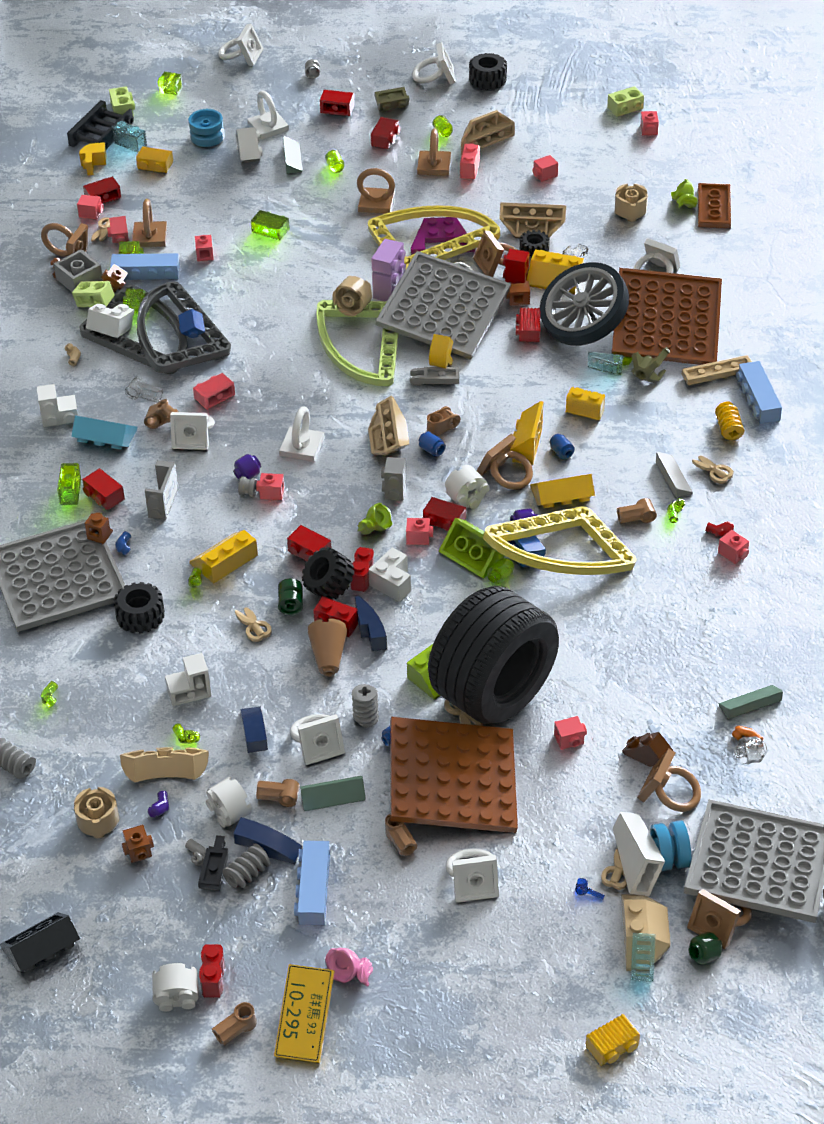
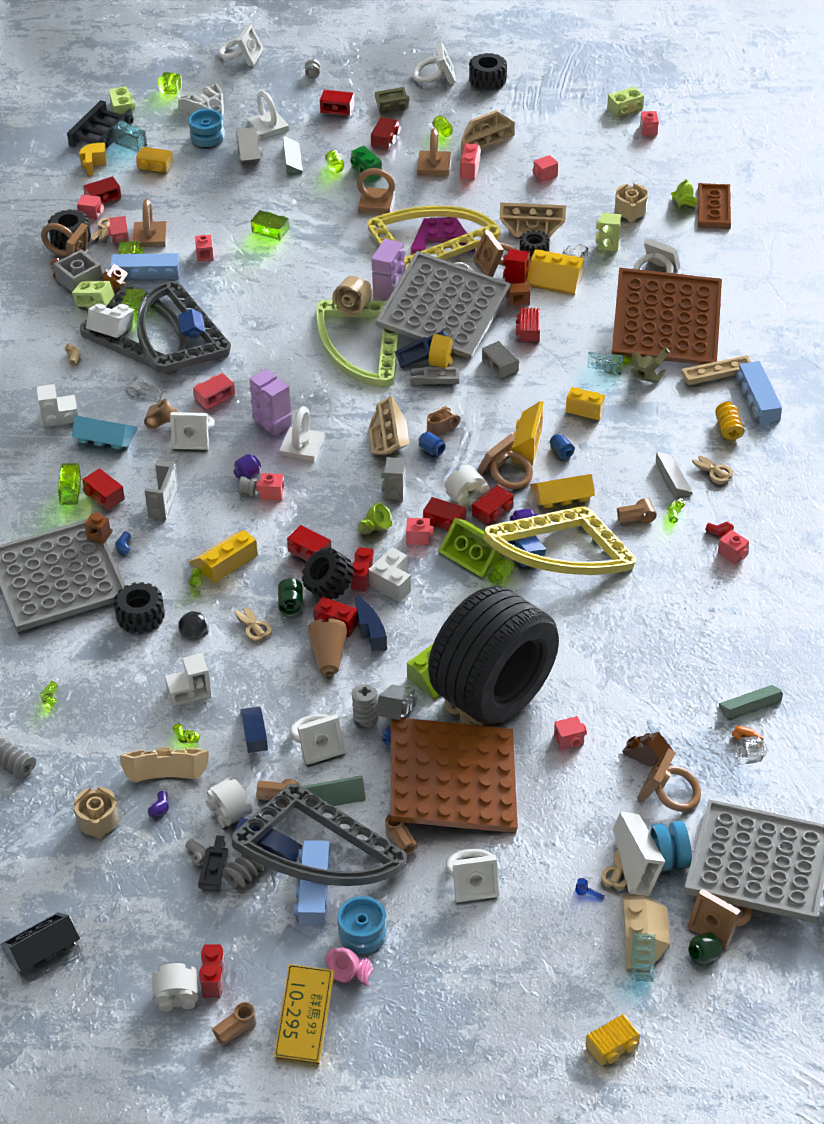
(69, 219): none -> black tyre
(137, 843): dark orange brick -> none
(193, 625): none -> black hair
(210, 99): none -> white connector
(270, 402): none -> lavender piece
(296, 797): none -> dark grey beam
(362, 924): none -> dark azure wheel
(364, 159): none -> green brick
(396, 702): none -> dark grey brick
(416, 351): none -> dark blue slope
(493, 505): none -> red brick
(500, 359): none -> light grey brick
(584, 304): wheel -> none
(609, 231): none -> yellowish green brick

